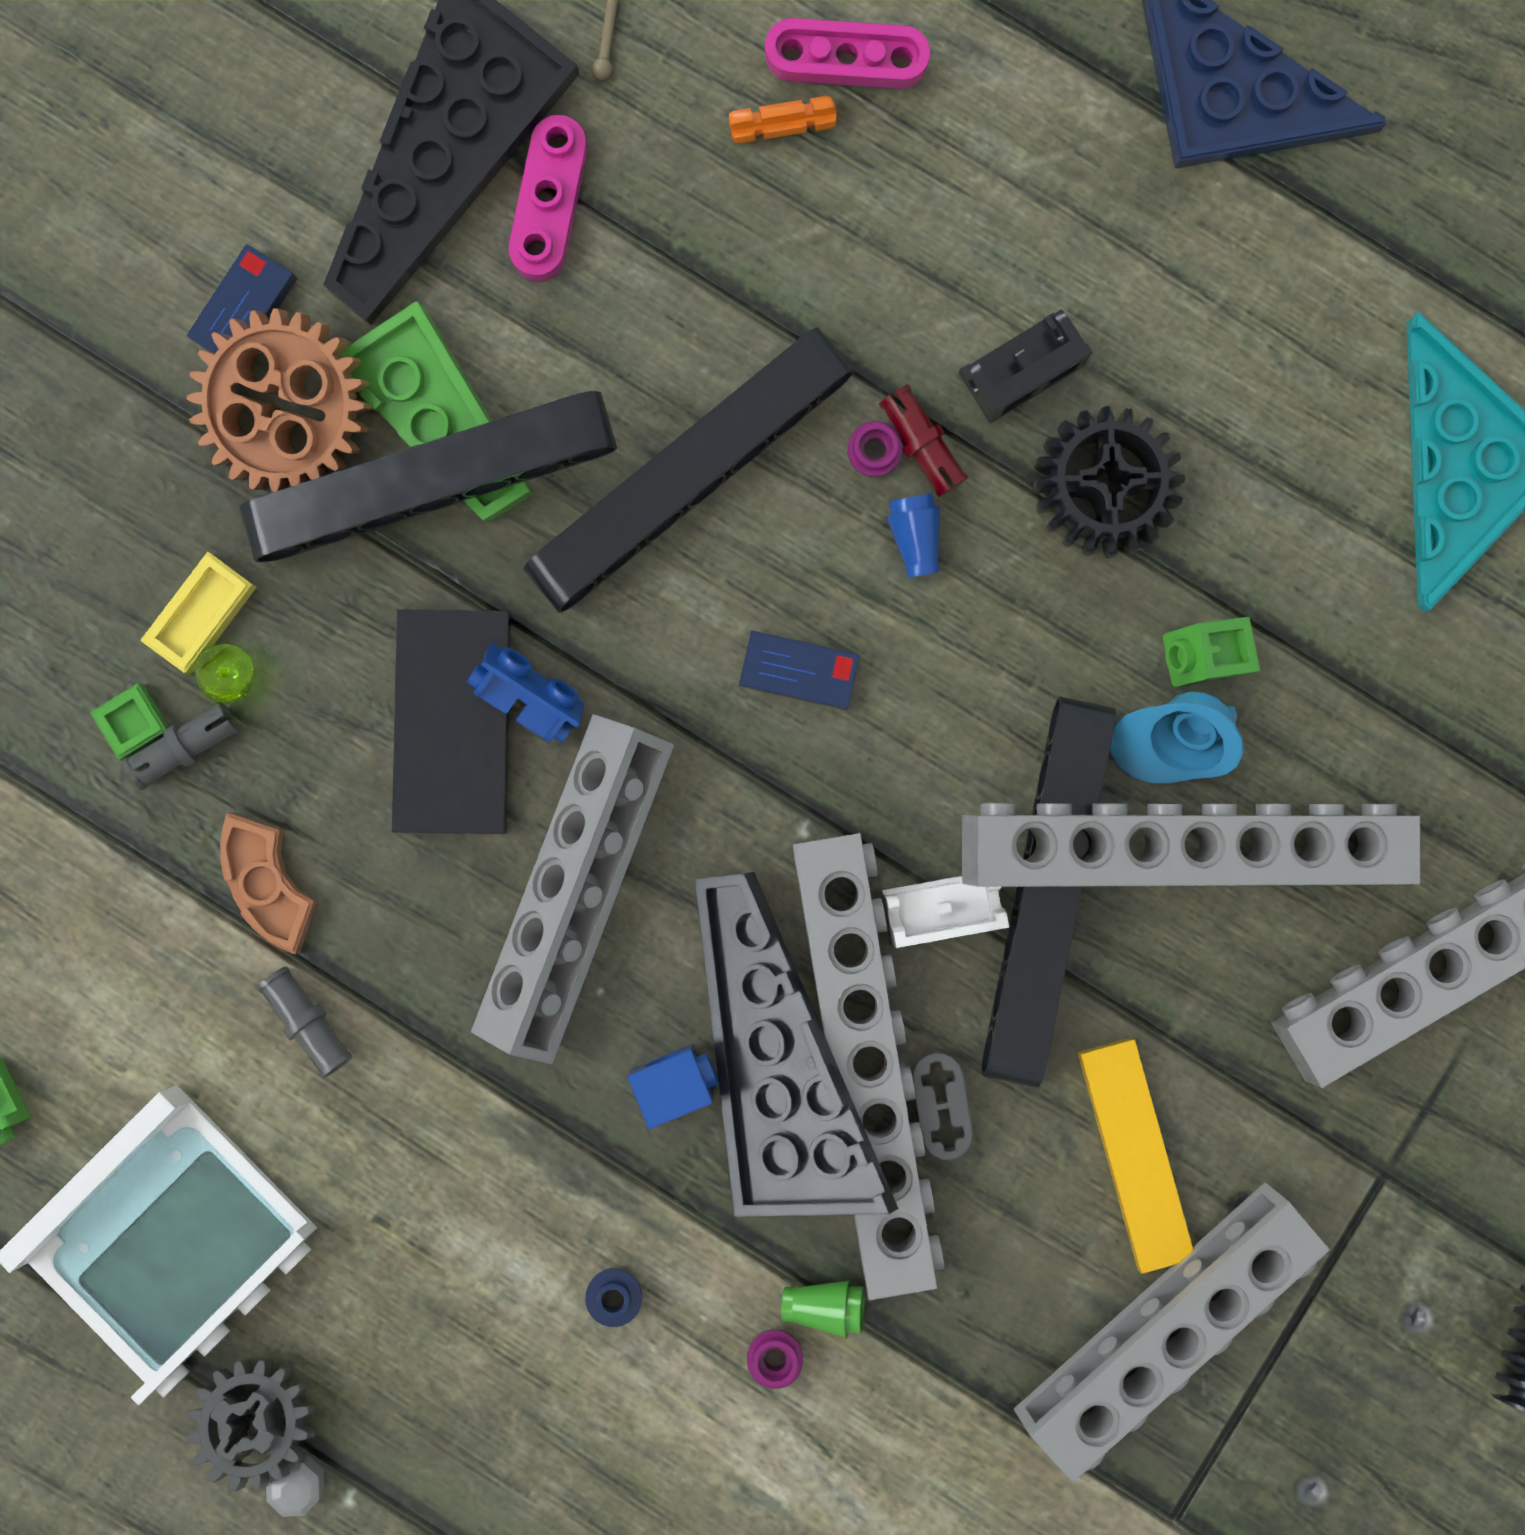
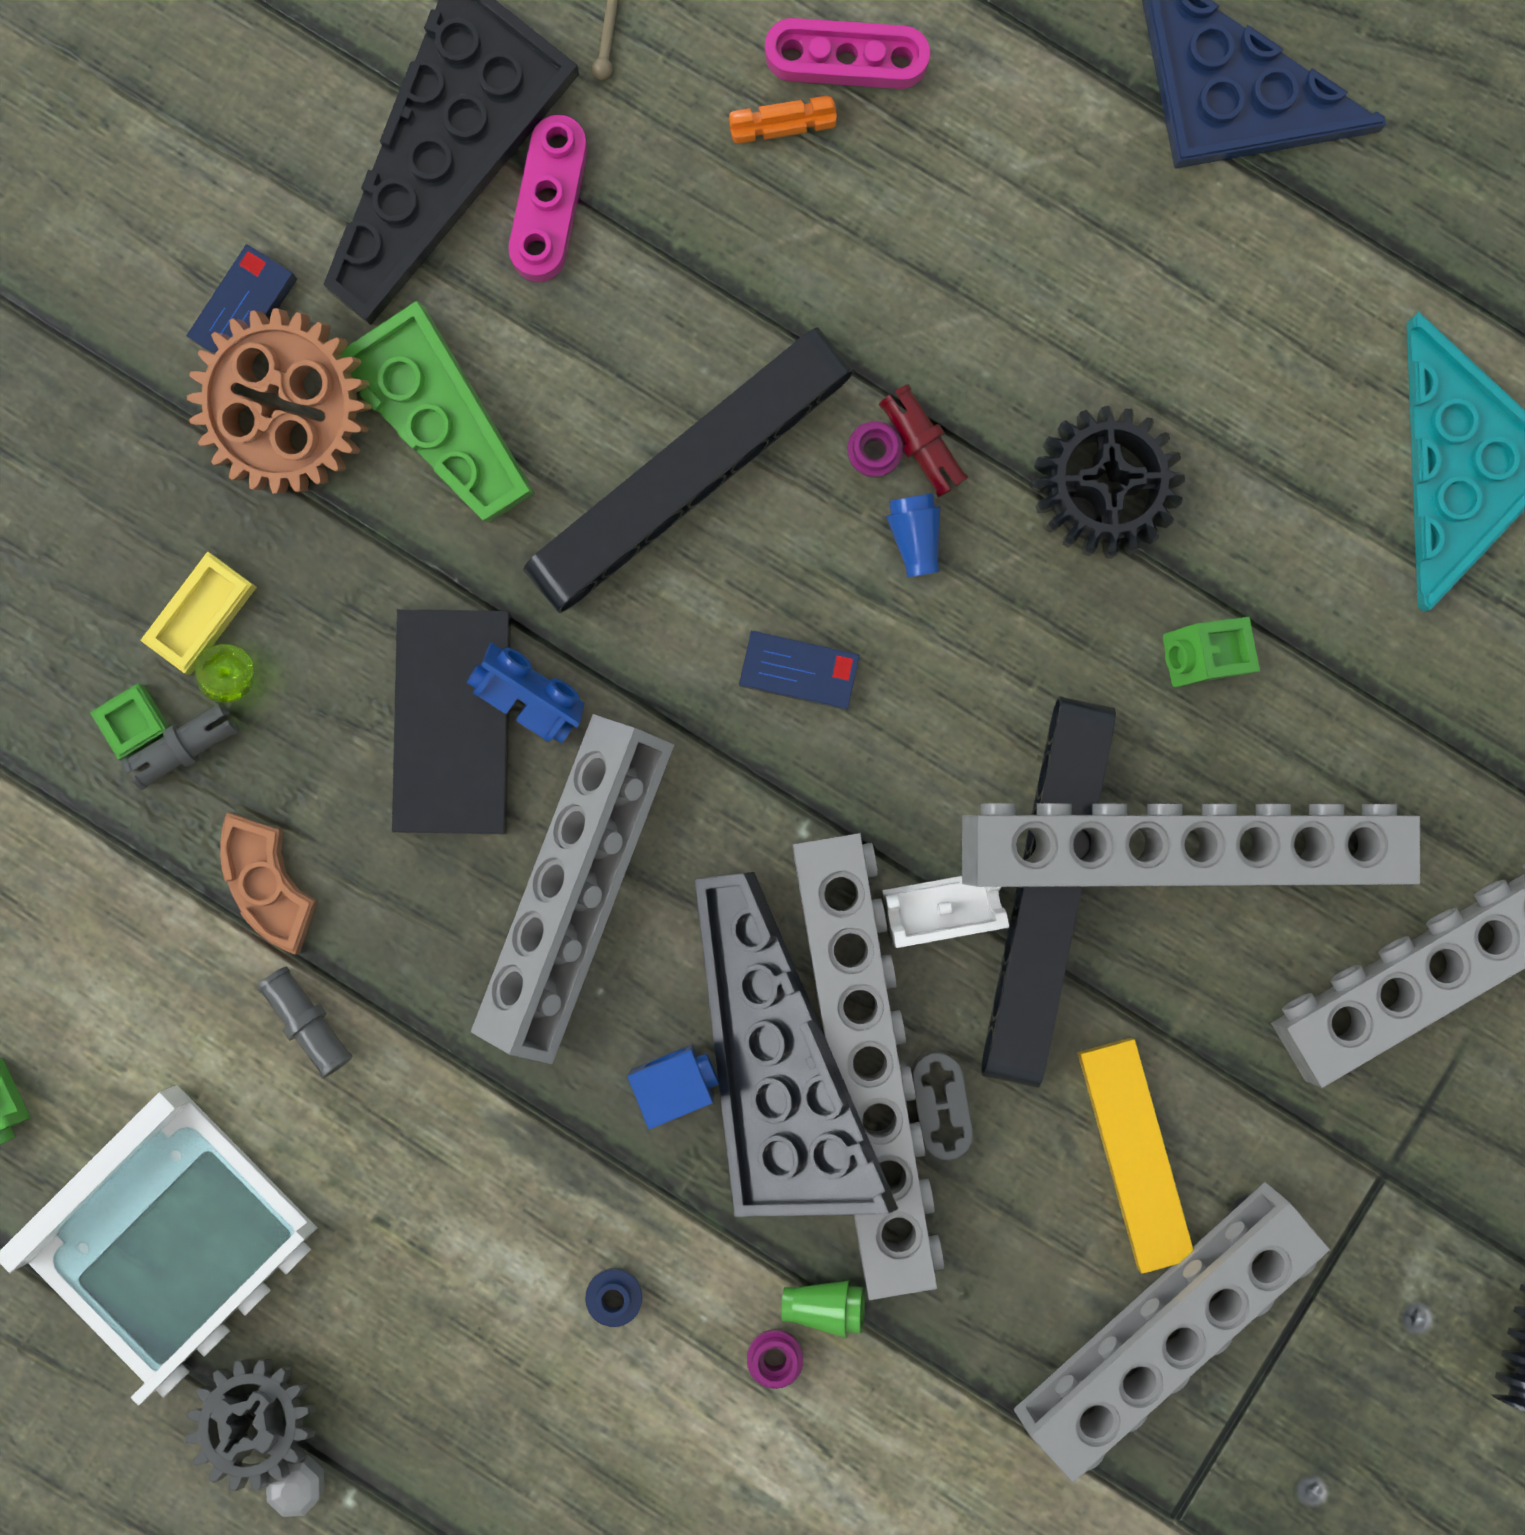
(429, 477): black beam -> none
(1026, 365): black hinge -> none
(1178, 740): dark azure piece -> none

